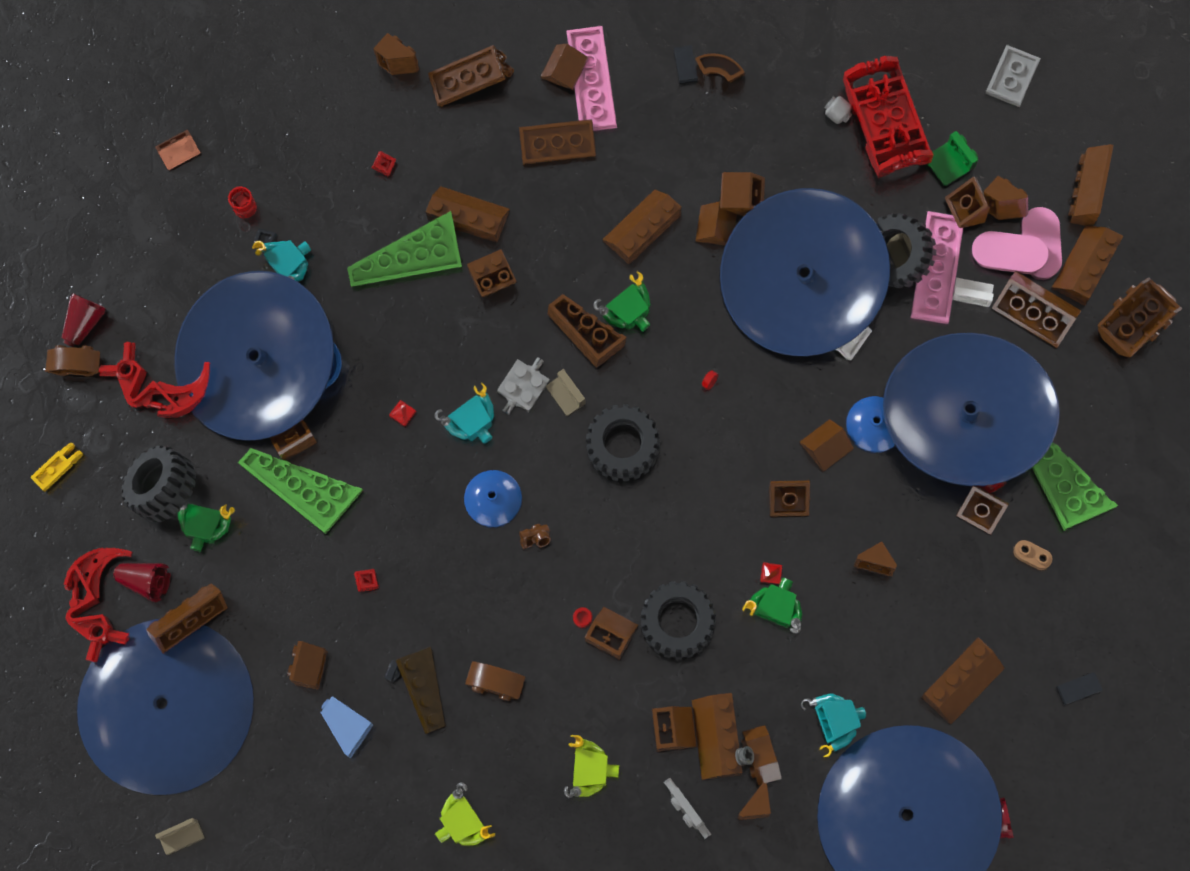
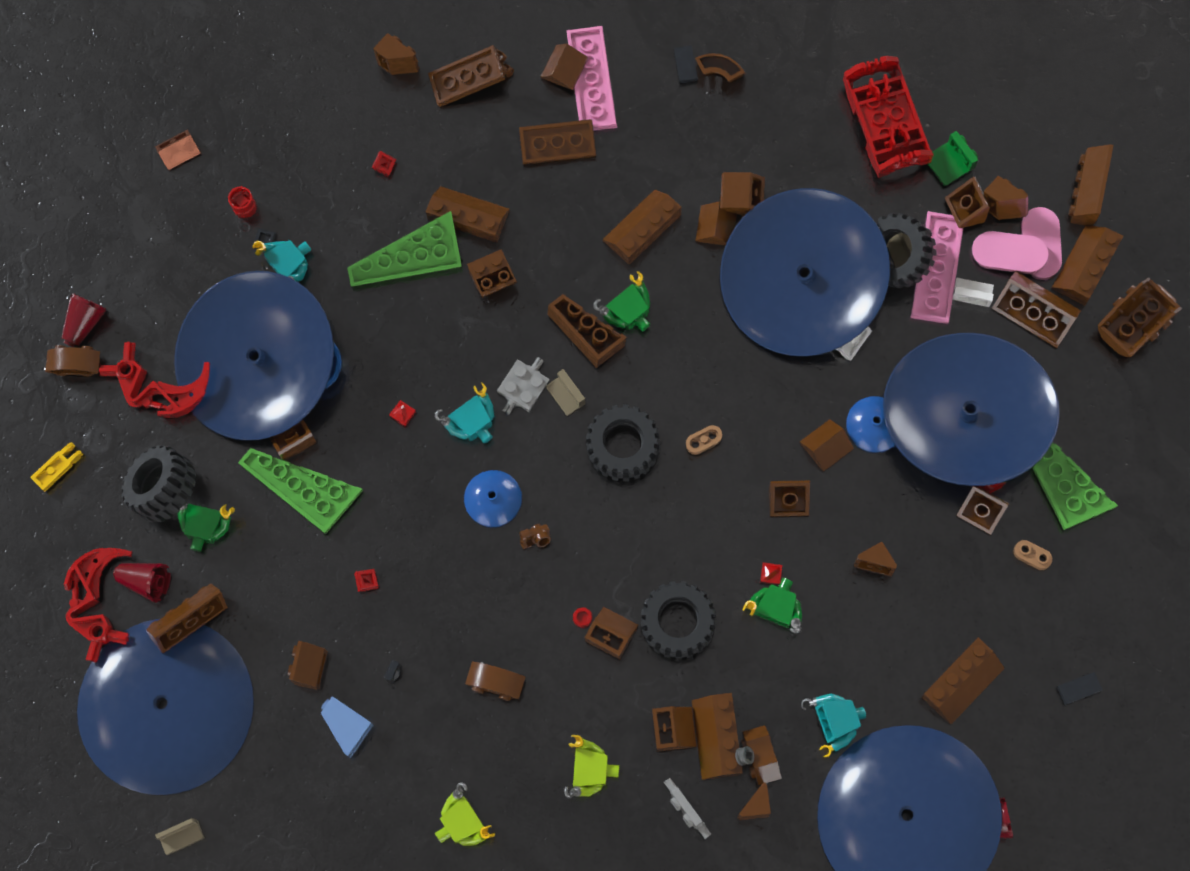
(421, 682): dark brown wing -> none
(702, 438): none -> medium nougat plate
(709, 380): red tile -> none
(838, 110): light grey head -> none
(1012, 76): light grey tile -> none

